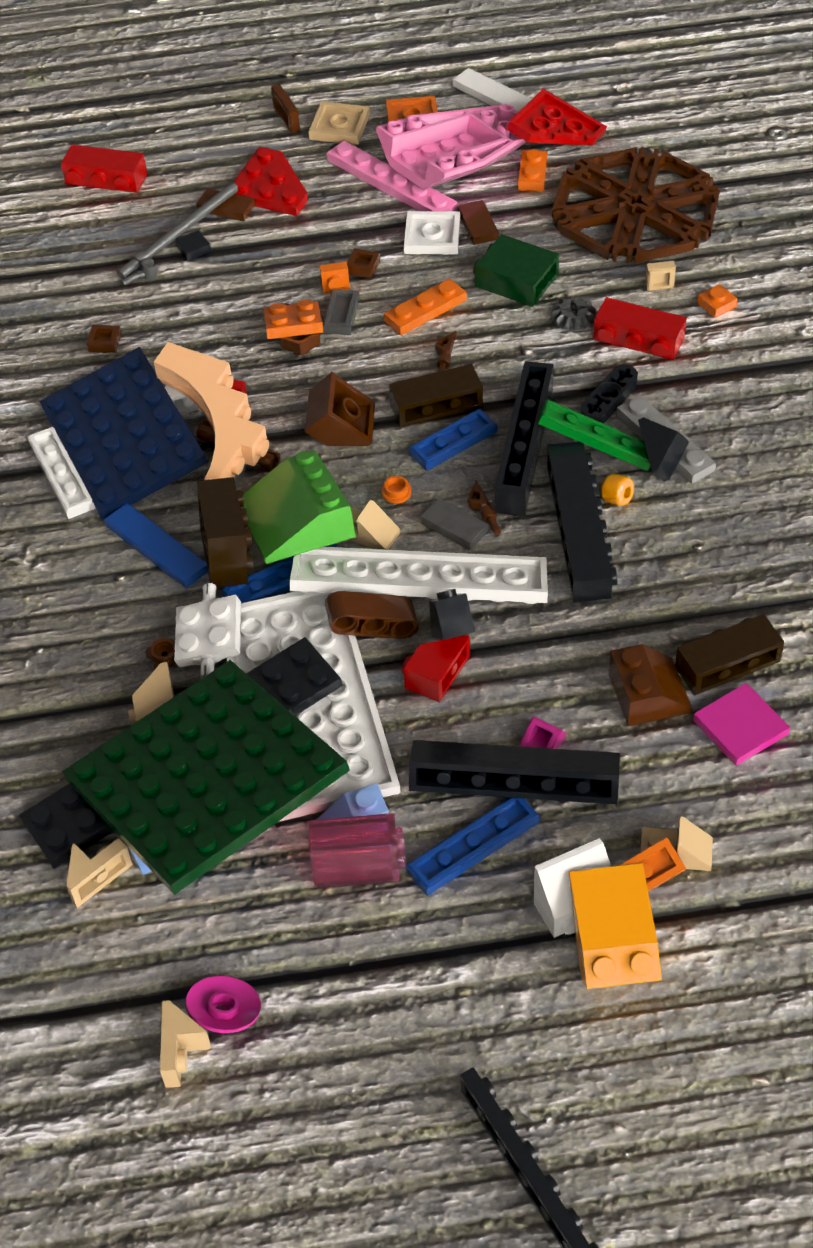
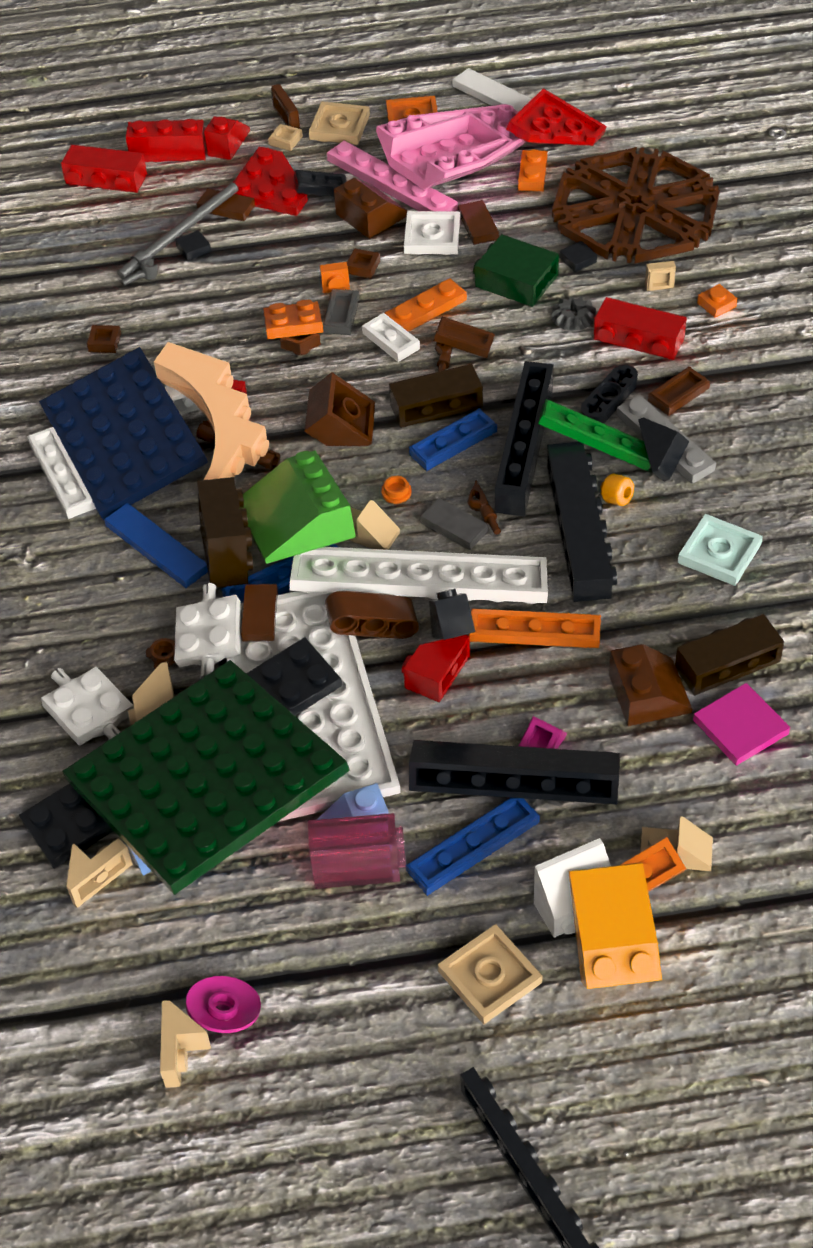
(86, 705): none -> white plate
(167, 140): none -> red brick
(224, 137): none -> red slope
(259, 612): none -> reddish brown tile
(285, 137): none -> tan tile
(317, 183): none -> black plate
(366, 207): none -> reddish brown slope
(391, 337): none -> white plate
(464, 337): none -> reddish brown tile
(490, 974): none -> tan plate
(536, 628): none -> orange plate
(578, 256): none -> black tile
(678, 391): none -> reddish brown tile
(720, 549): none -> light aqua plate

